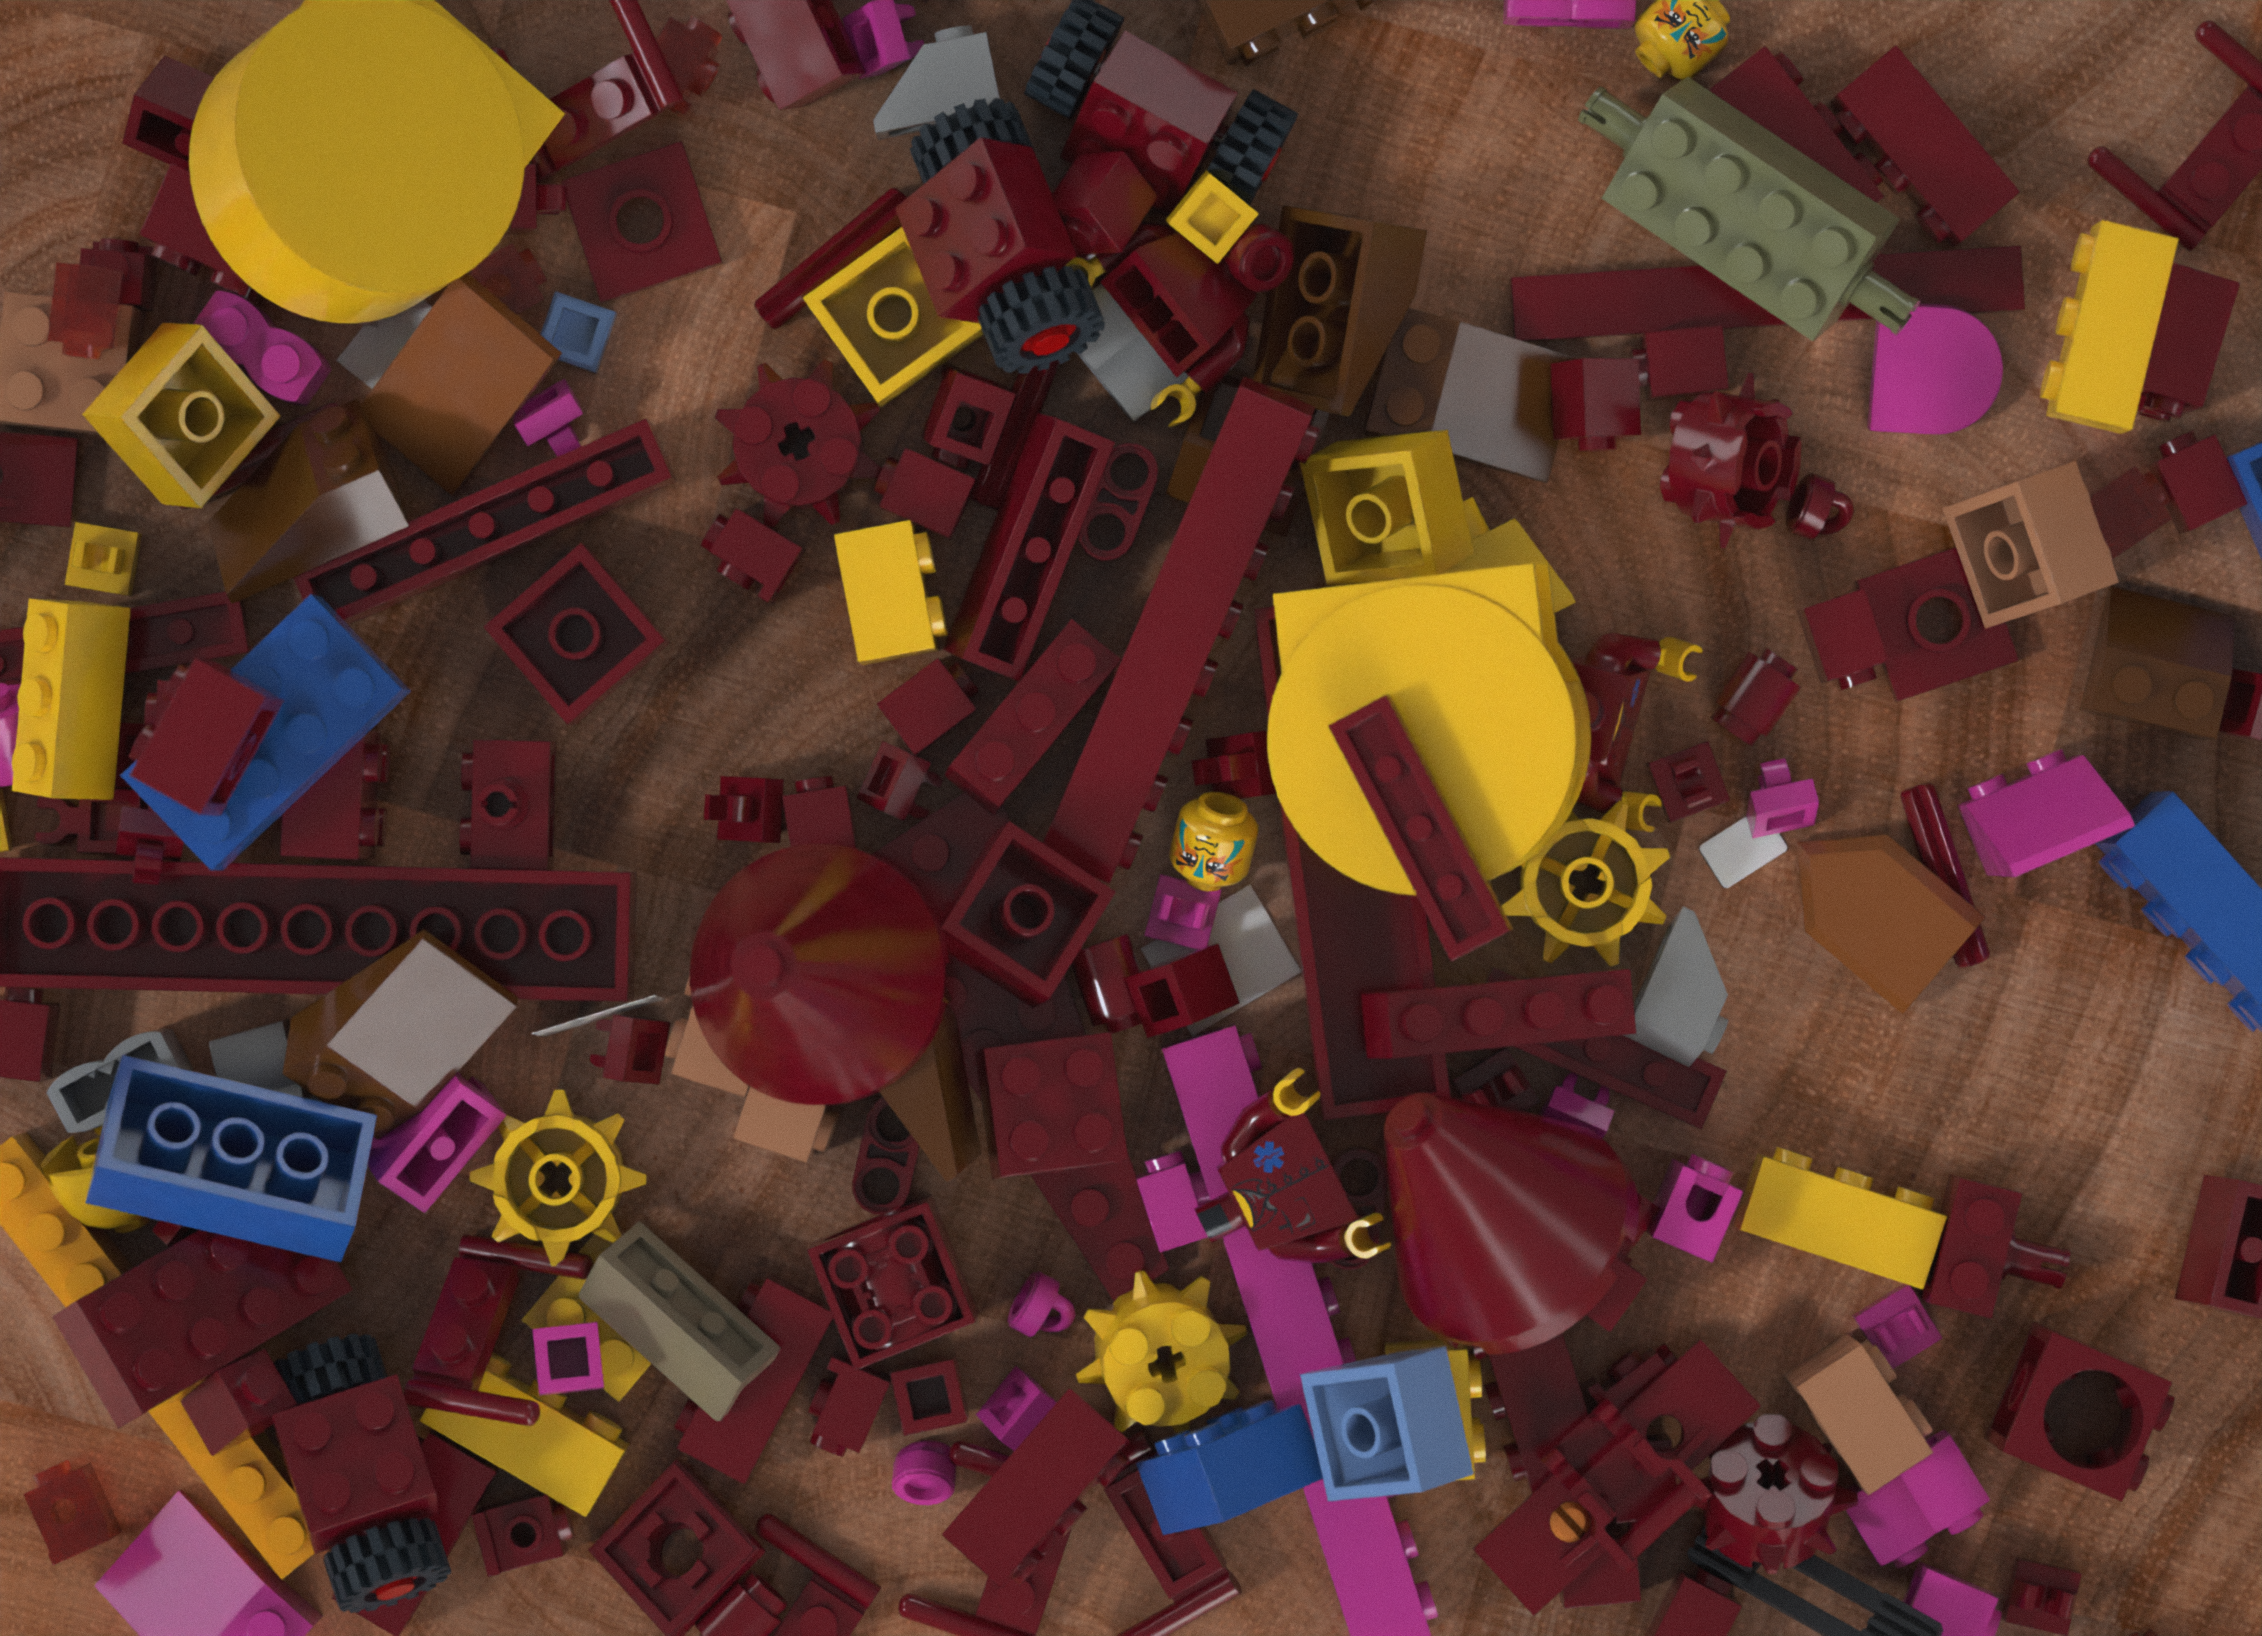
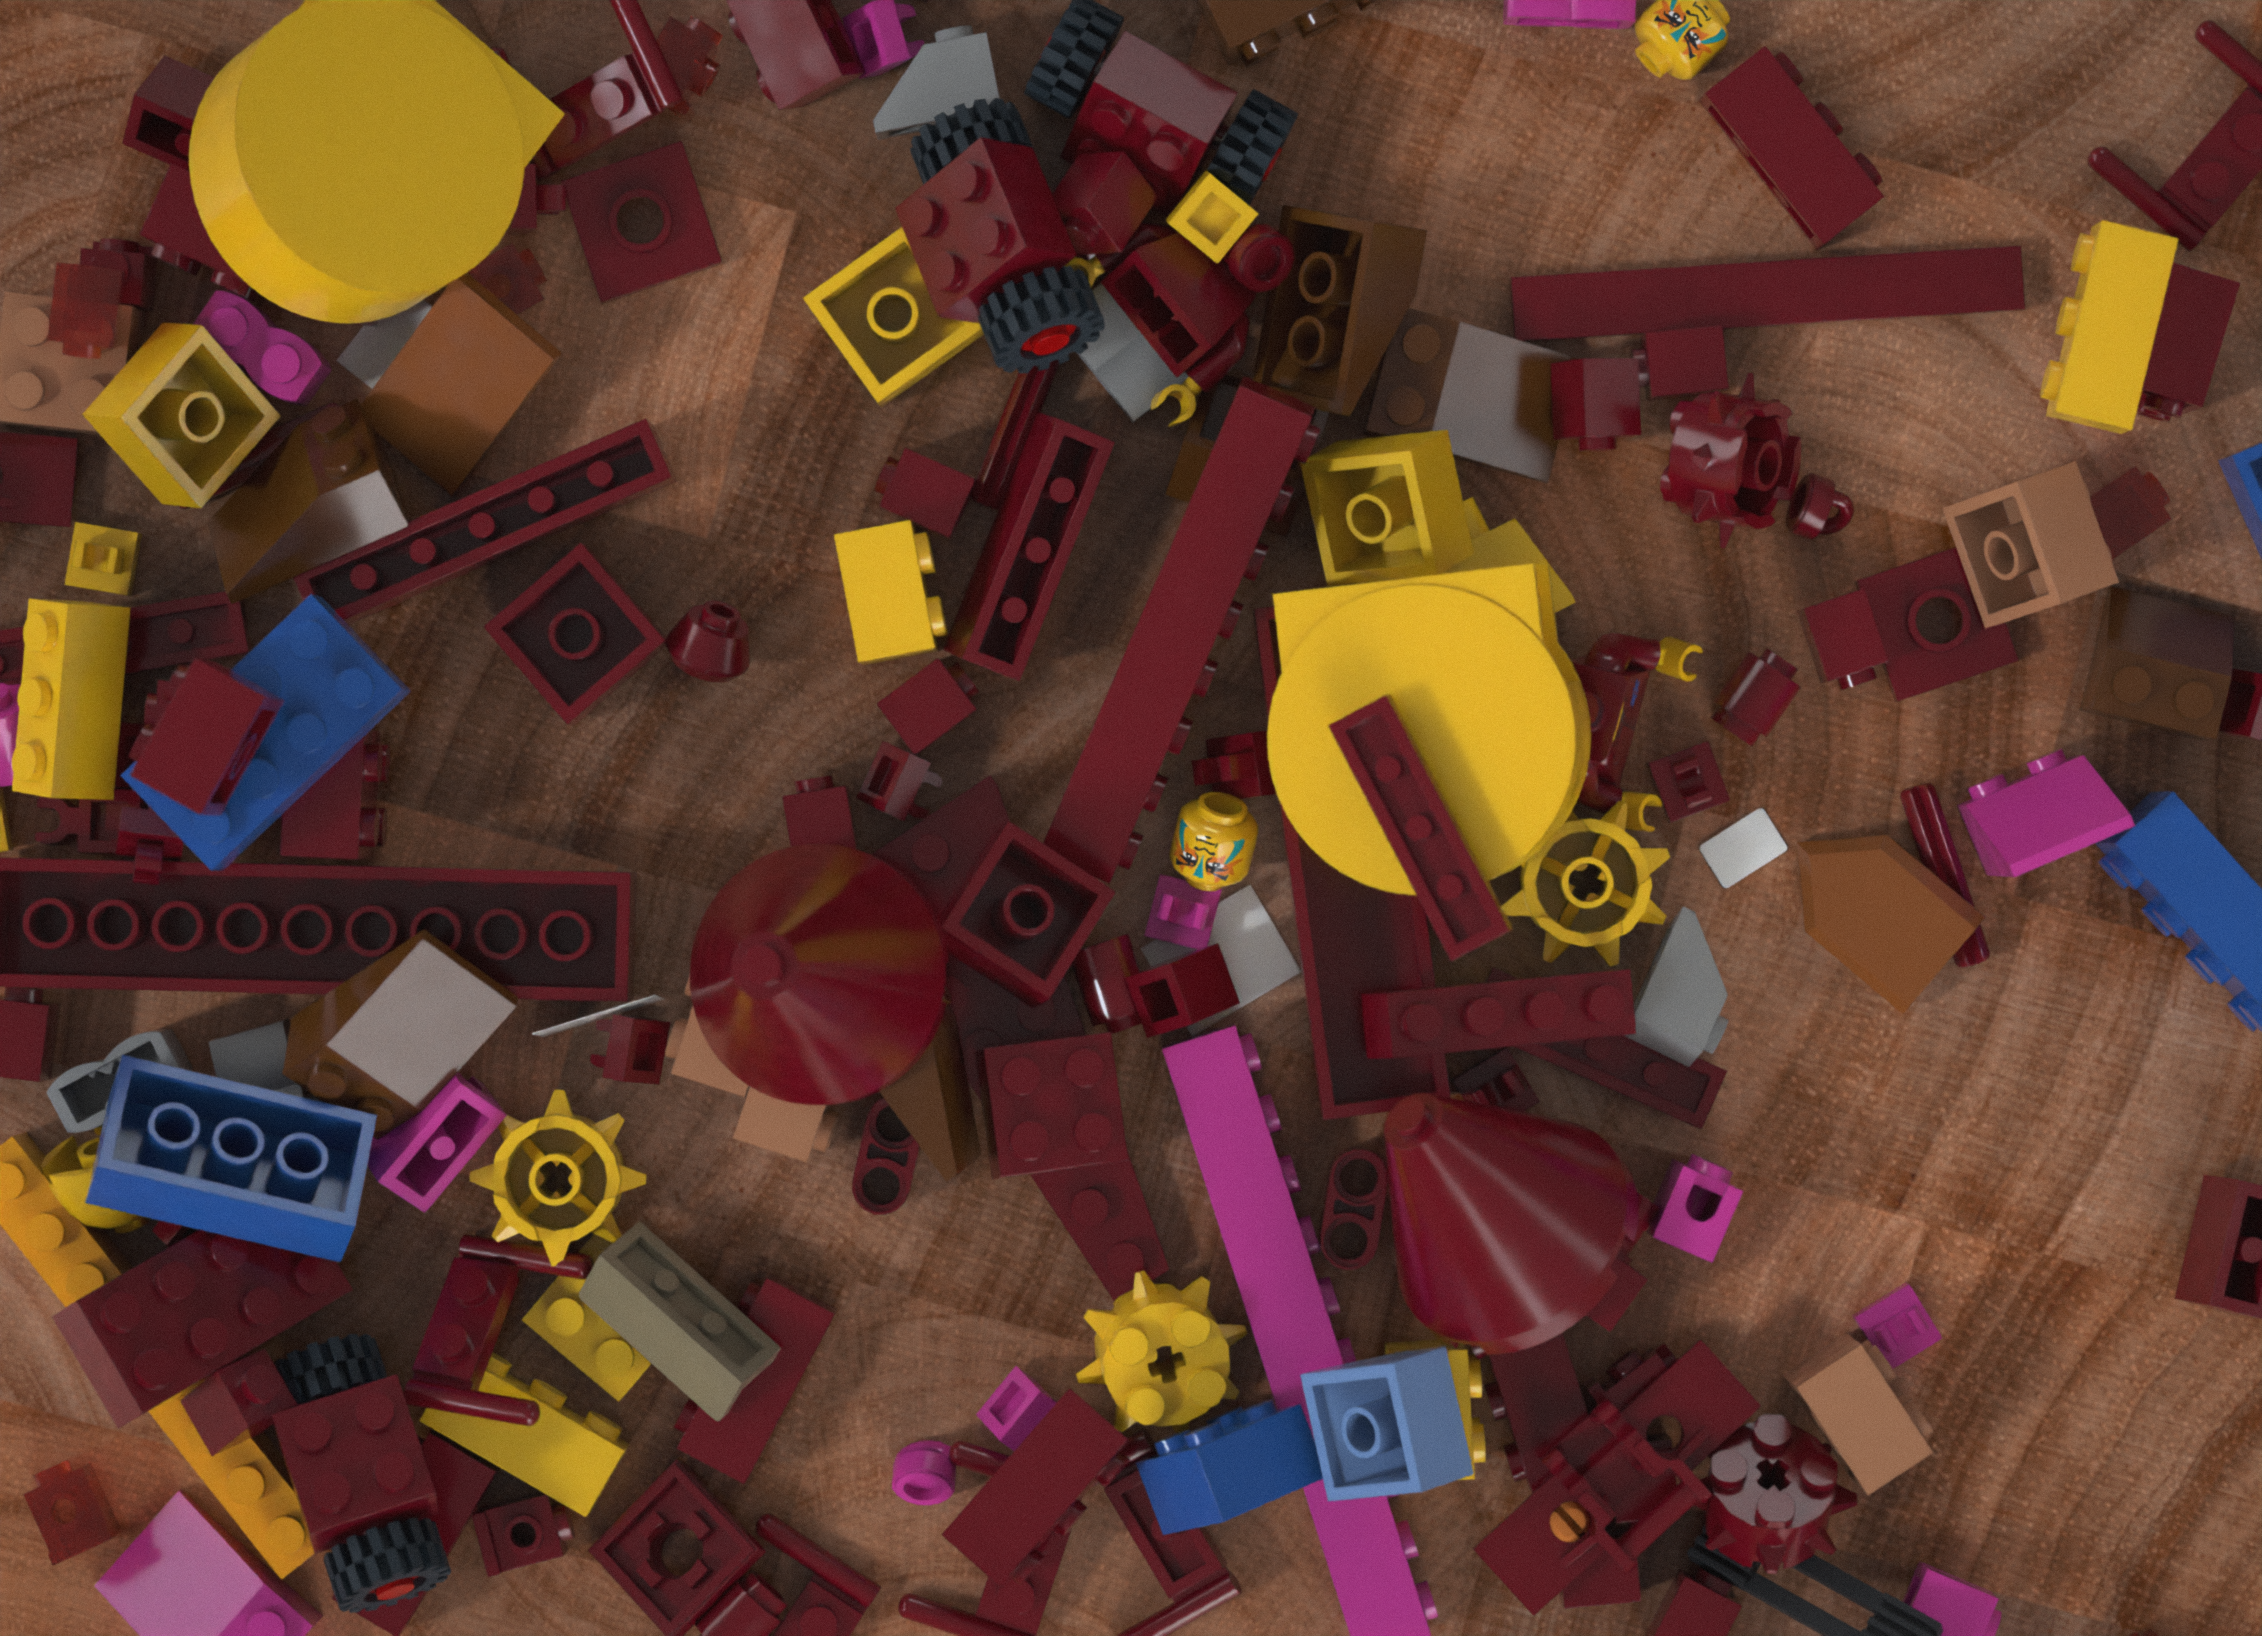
(510, 804): dark red brick -> none
(549, 417): dark pink tile -> none
(568, 1358): dark pink brick -> none
(578, 330): medium blue tile -> none
(710, 642): none -> dark red cone
(747, 809): dark red tile -> none
(752, 553): dark red brick -> none
(762, 431): dark red brick -> none
(846, 246): dark red axle -> none
(847, 1406): dark red brick -> none
(893, 1282): dark red brick -> none
(929, 1394): dark red brick -> none
(989, 407): dark red brick -> none
(1032, 717): dark red brick -> none
(1034, 1303): dark pink tile -> none
(1122, 504): dark red beam -> none
(1171, 1198): dark pink brick -> none
(1285, 1185): dark red torso -> none
(1572, 1107): dark pink tile -> none
(1750, 208): olive brick -> none
(1779, 802): dark pink tile -> none
(1841, 1217): yellow brick -> none
(1918, 1504): dark pink brick -> none
(1922, 148): dark red brick -> none
(1933, 373): dark pink tile -> none
(1983, 1248): dark red brick -> none
(2041, 1596): dark red tile -> none
(2055, 1359): dark red brick -> none
(2196, 481): dark red brick -> none

